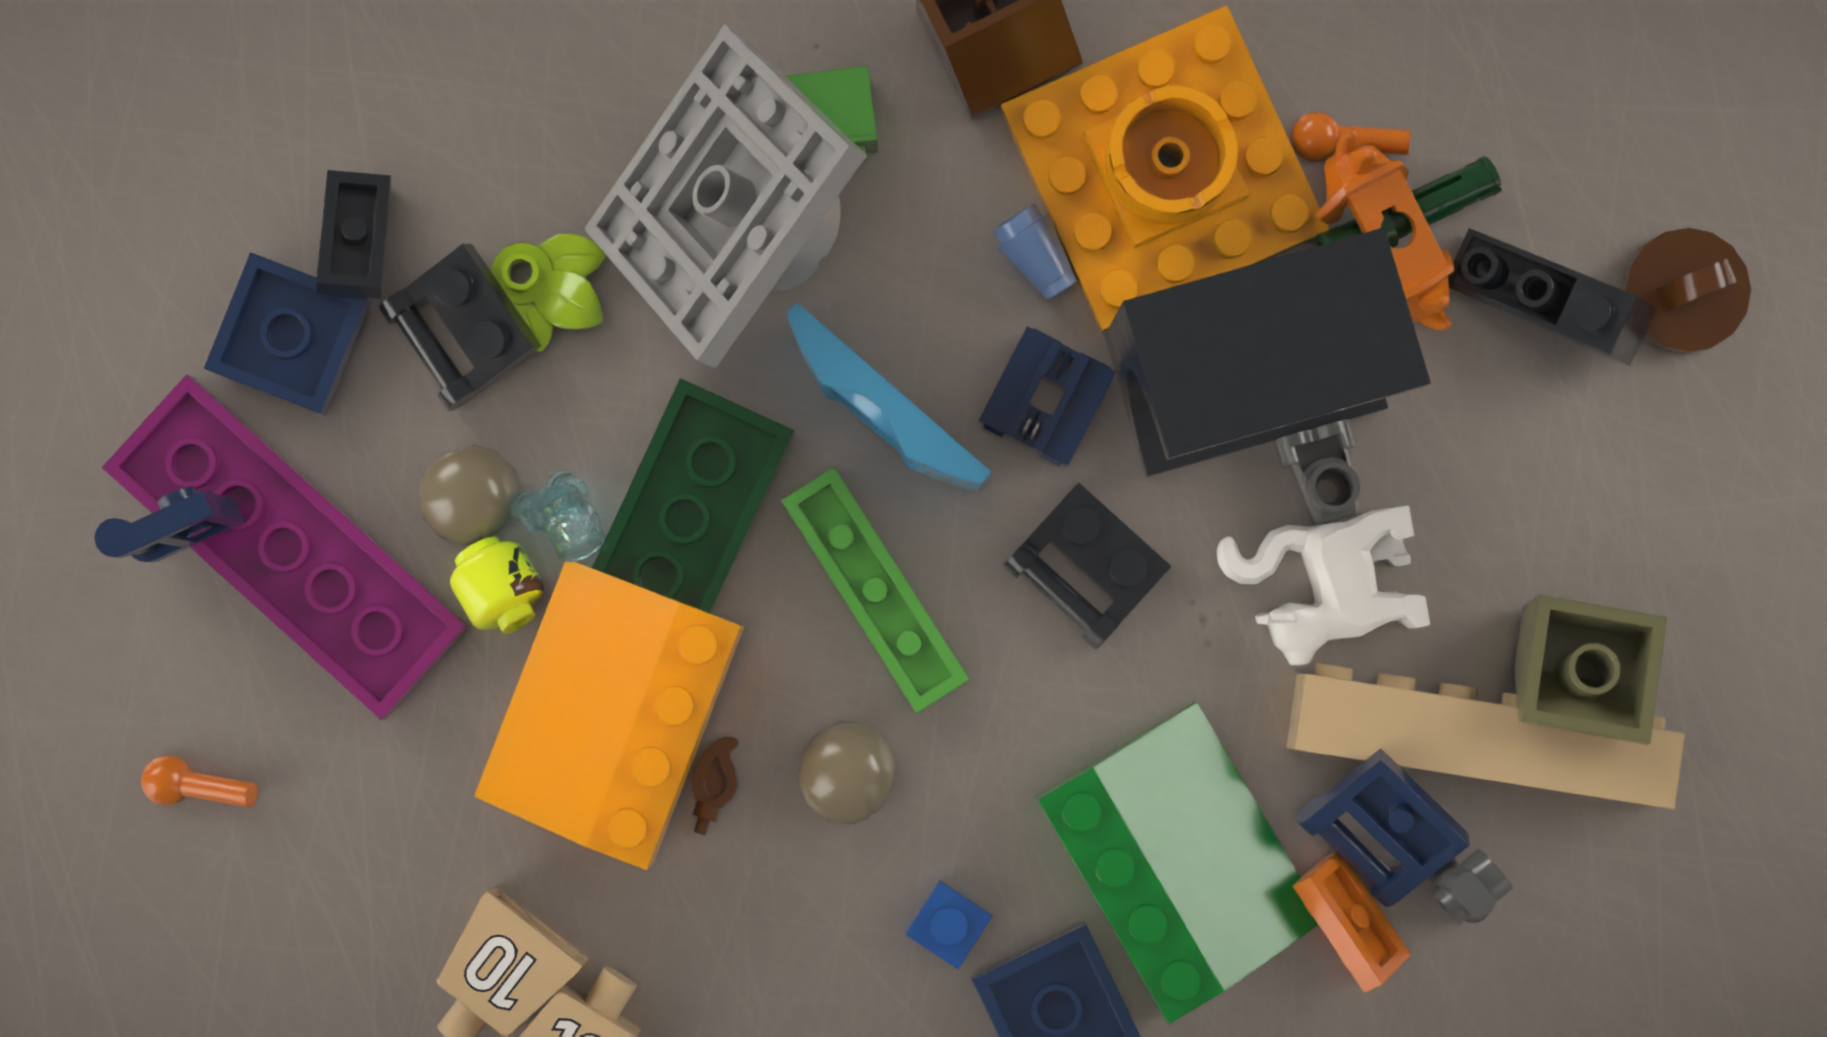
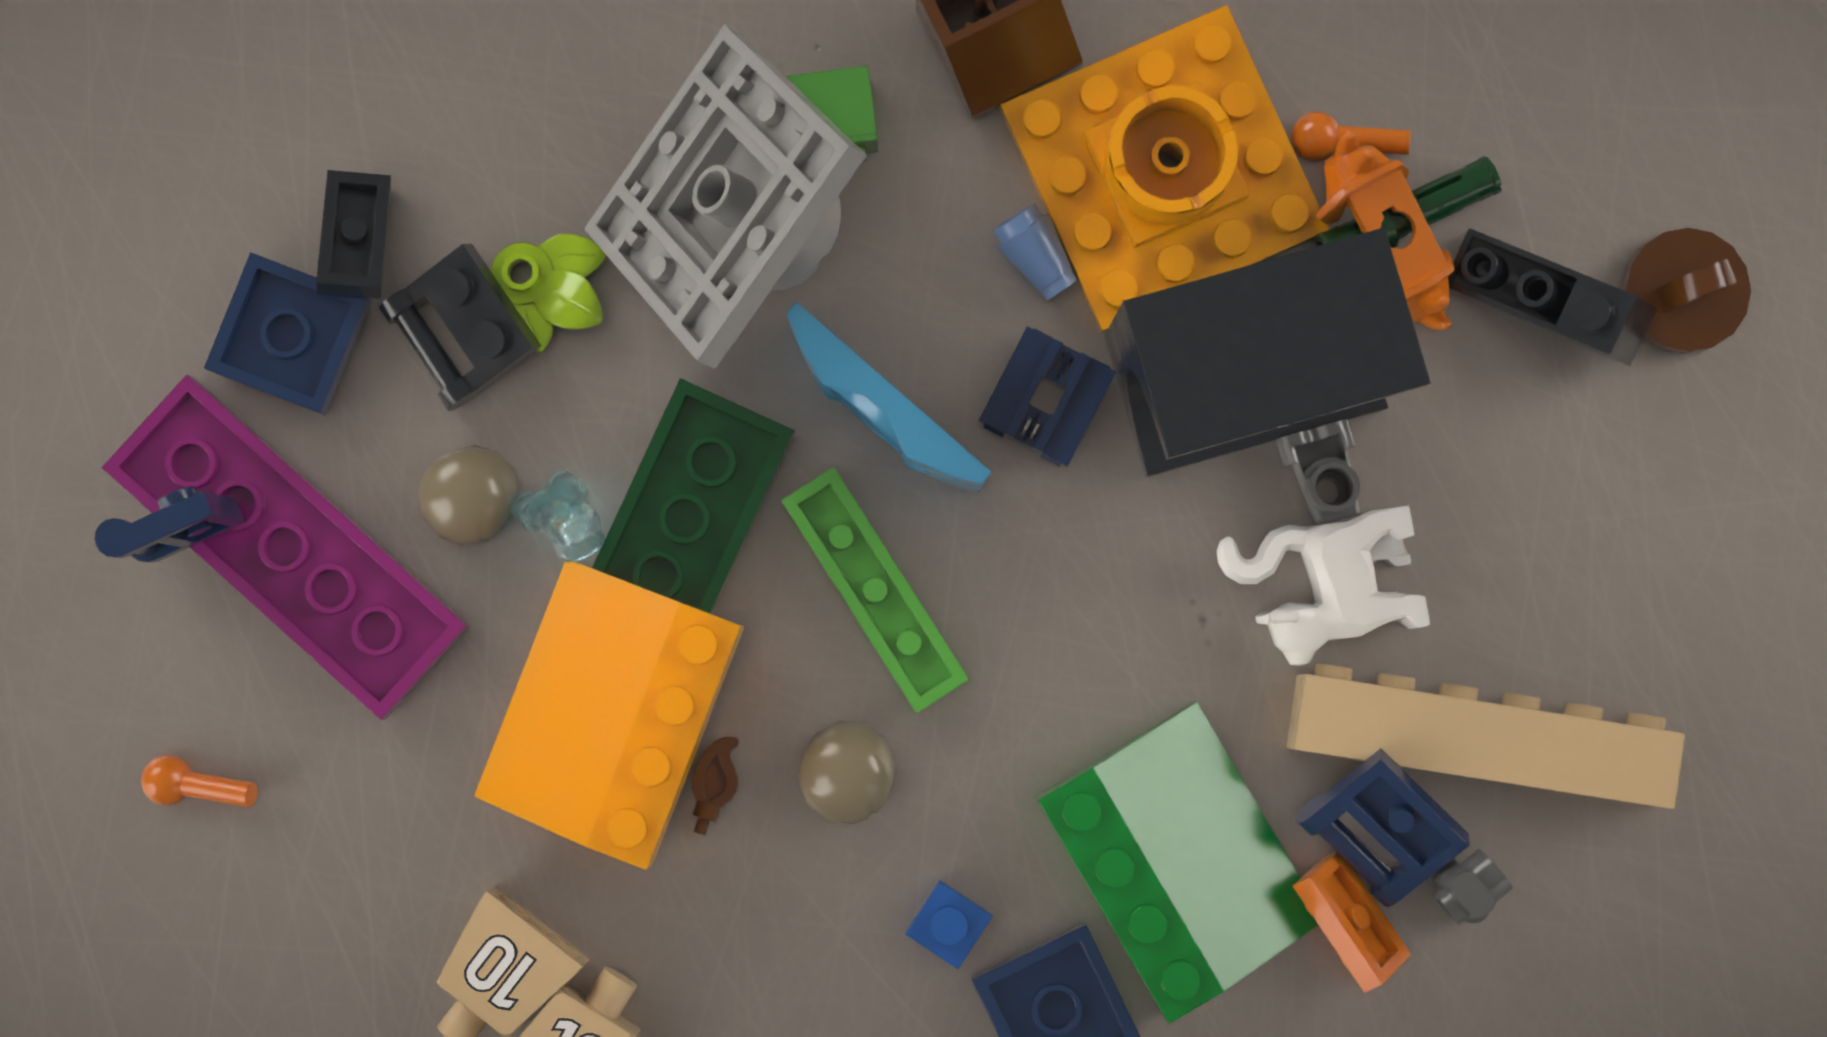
(496, 585): neon yellow head -> none
(1101, 550): black plate -> none
(1588, 668): olive slope -> none

